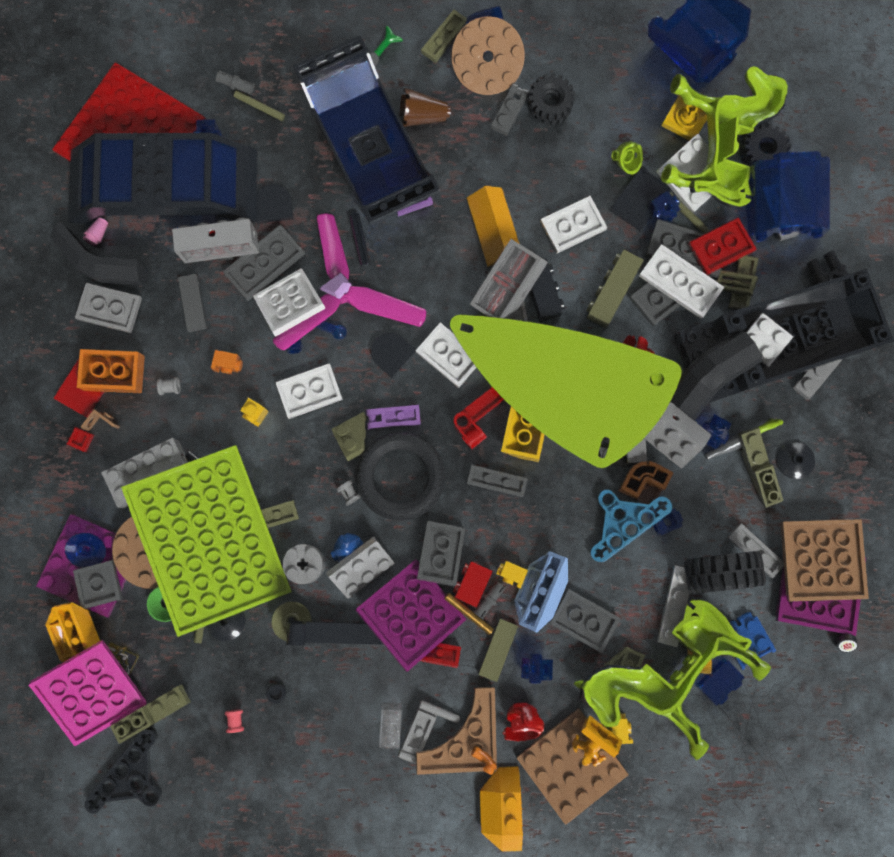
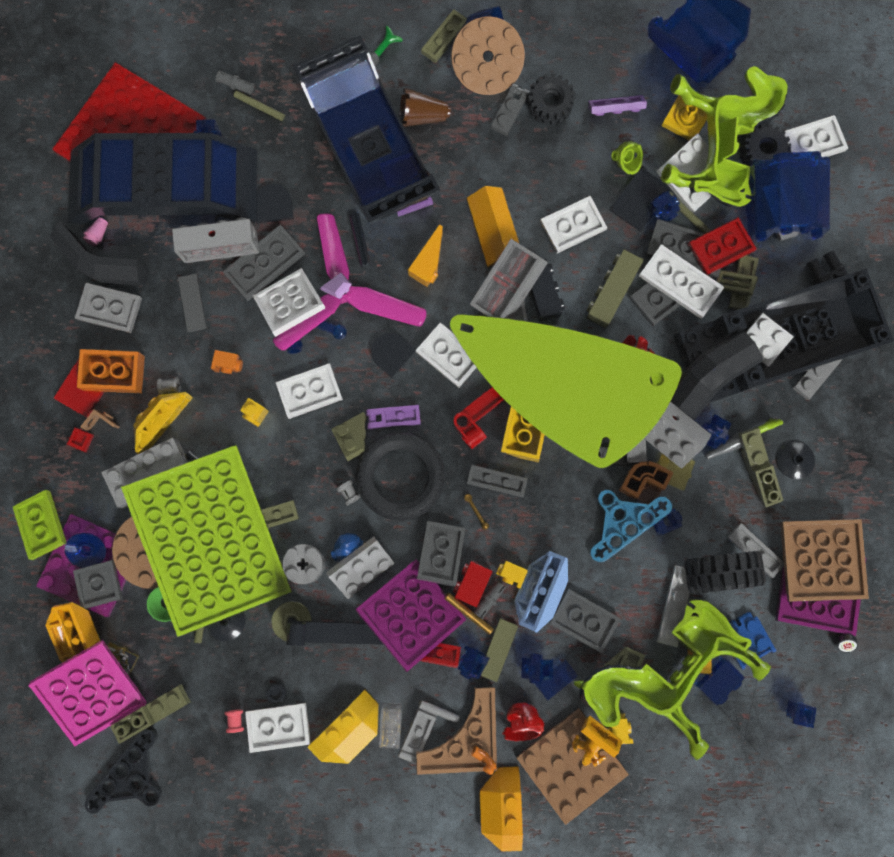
(39, 524): none -> lime plate
(157, 418): none -> yellow wedge
(277, 727): none -> white plate
(348, 732): none -> yellow wedge
(425, 266): none -> light orange slope
(468, 498): none -> pearl gold hinge
(472, 663): none -> clear blue brick
(562, 676): none -> clear blue plate
(617, 105): none -> medium lavender plate
(680, 476): none -> clear yellow piece
(801, 713): none -> clear blue brick
(818, 136): none -> white plate

